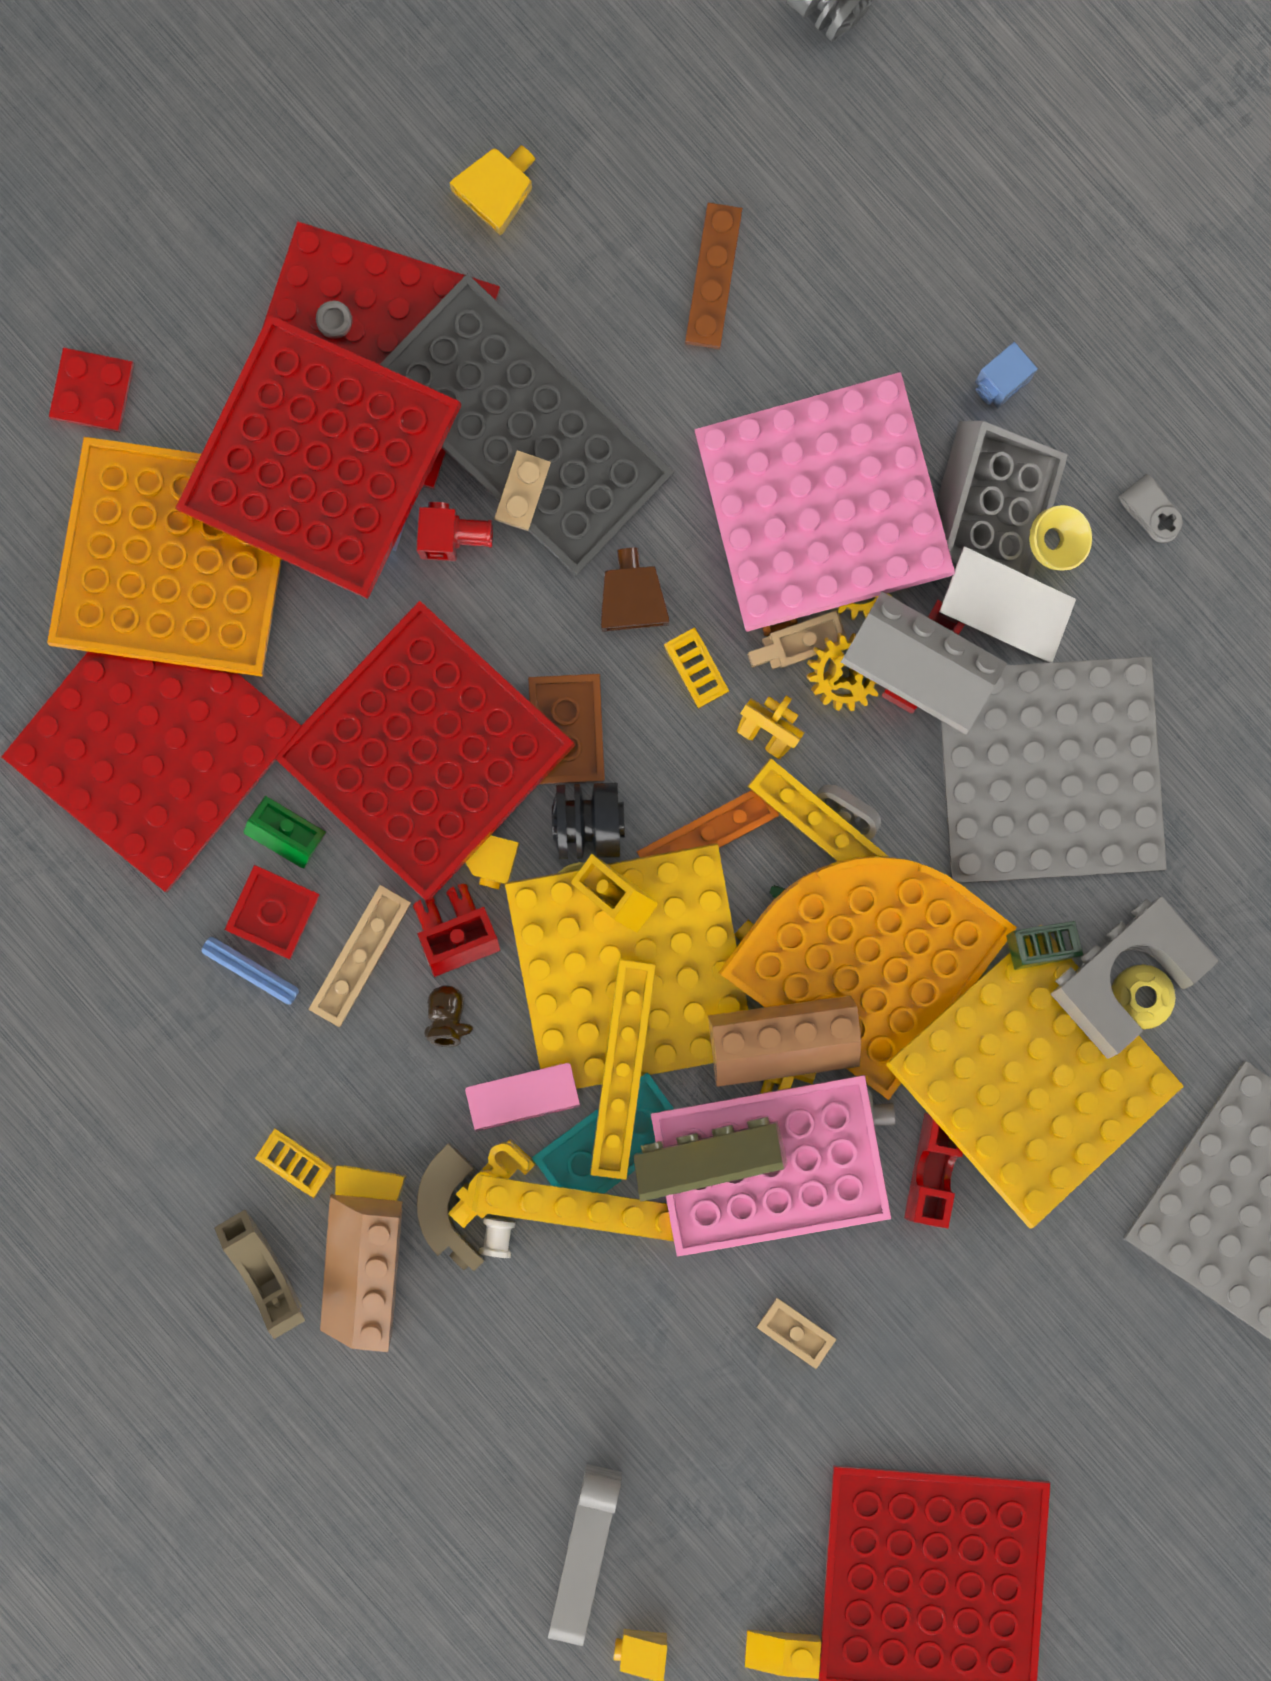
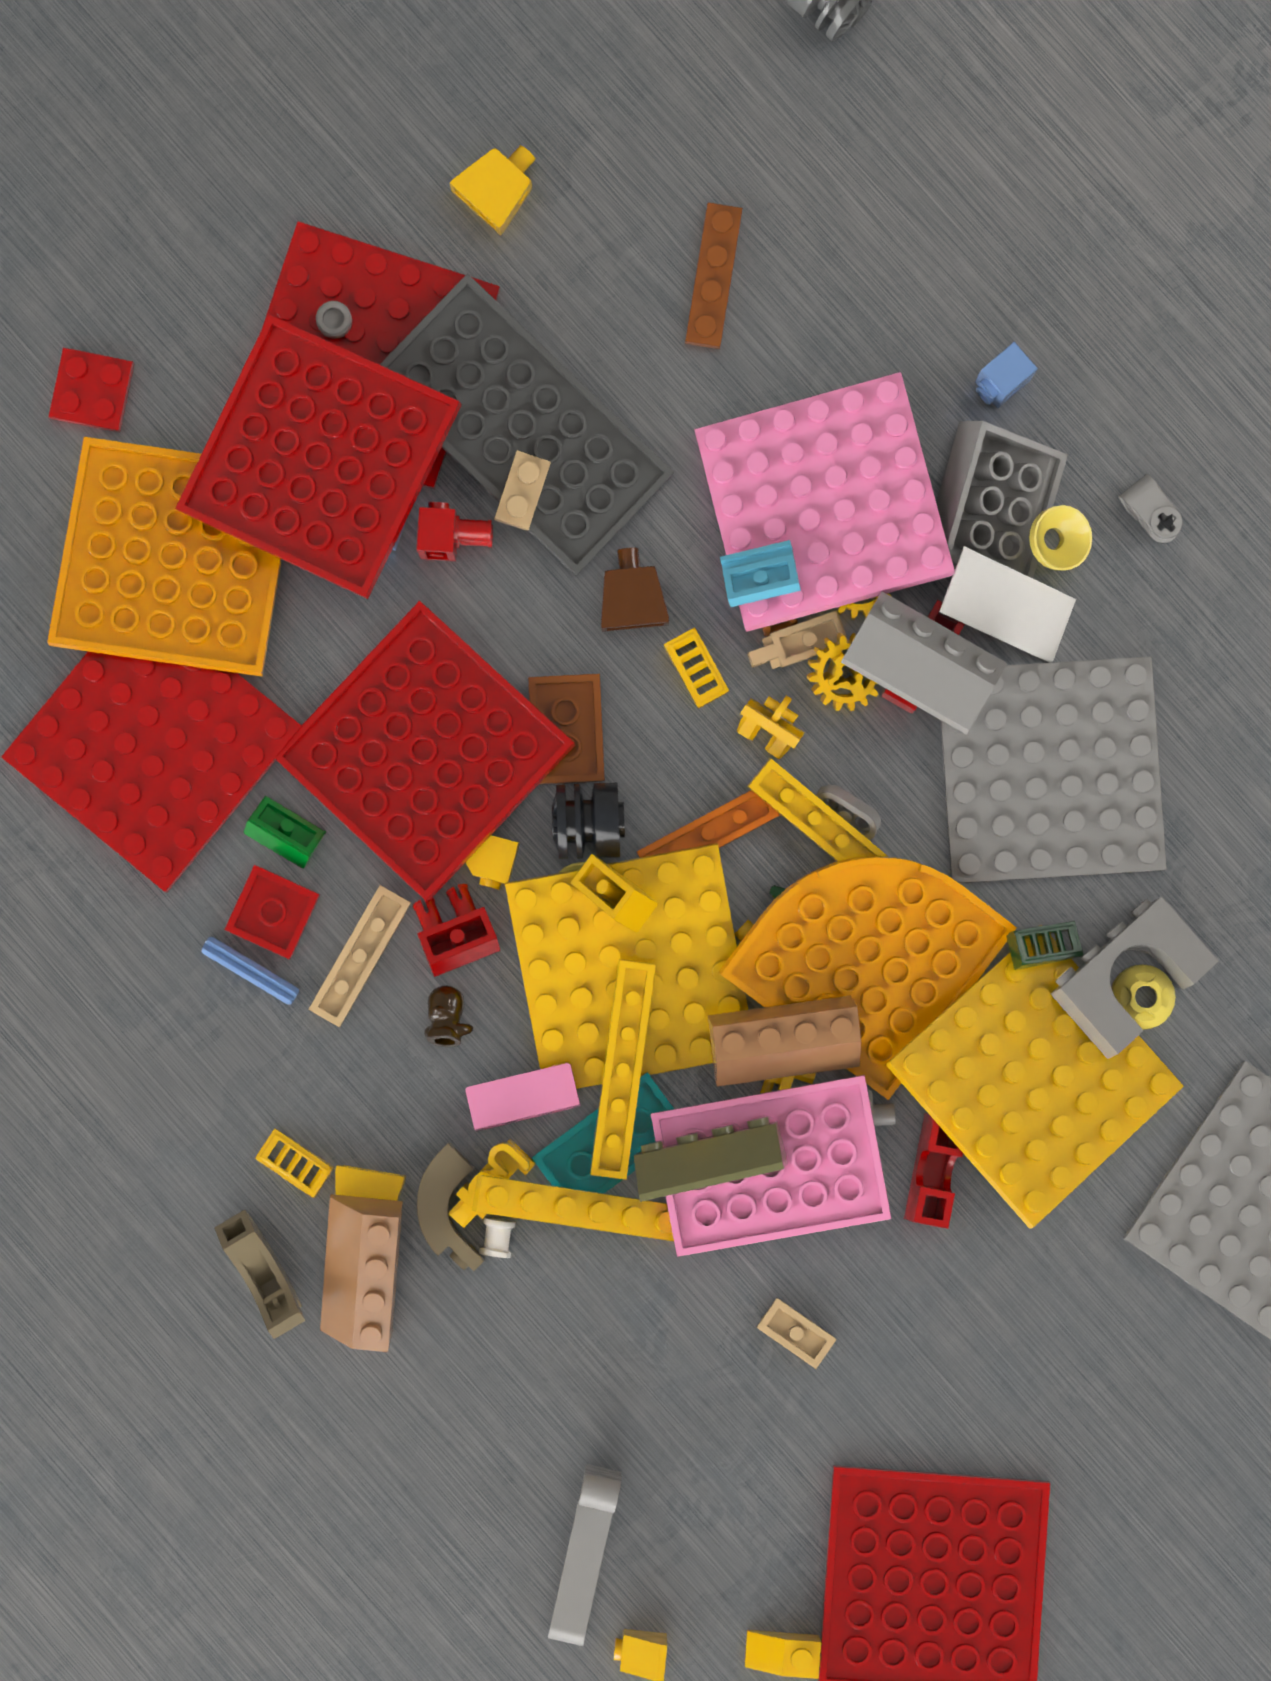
(760, 573): none -> medium azure plate

